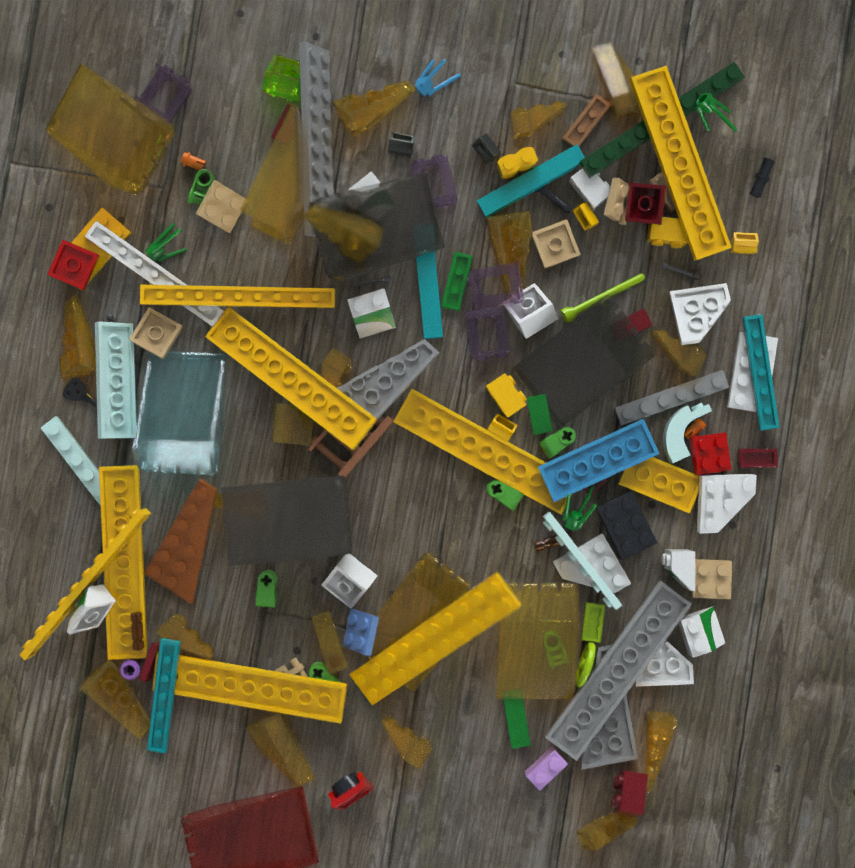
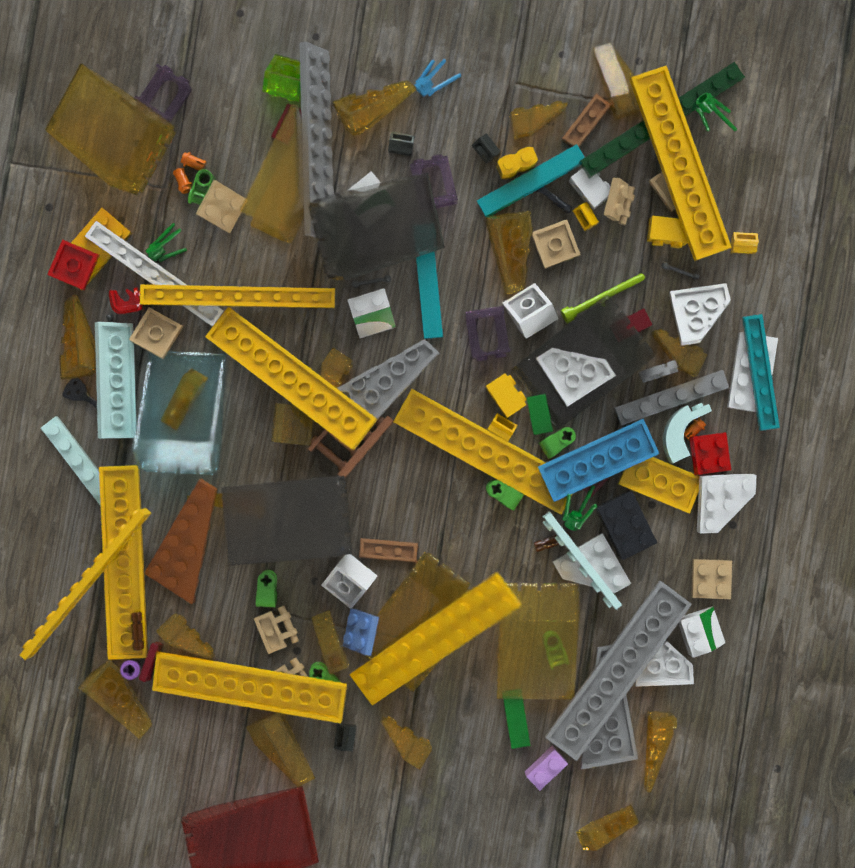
(90, 609): white slope -> none
(120, 306): none -> red piece
(163, 695): teal tile -> none
(182, 180): none -> orange pin
(183, 398): none -> clear yellow slope
(270, 631): none -> tan plate
(345, 737): none -> pearl dark grey piece
(349, 790): red piece -> none
(353, 234): clear yellow wedge -> none
(388, 550): none -> medium nougat tile
(456, 281): green tile -> none
(482, 300): panel -> none
(574, 373): none -> white plate
(585, 664): lime plate -> none
(593, 622): lime plate -> none
(629, 793): dark red brick -> none
(645, 203): dark red slope -> none
(658, 371): none -> light grey plate
(681, 566): white slope -> none
(757, 458): dark red tile -> none
(762, 177): black pin -> none

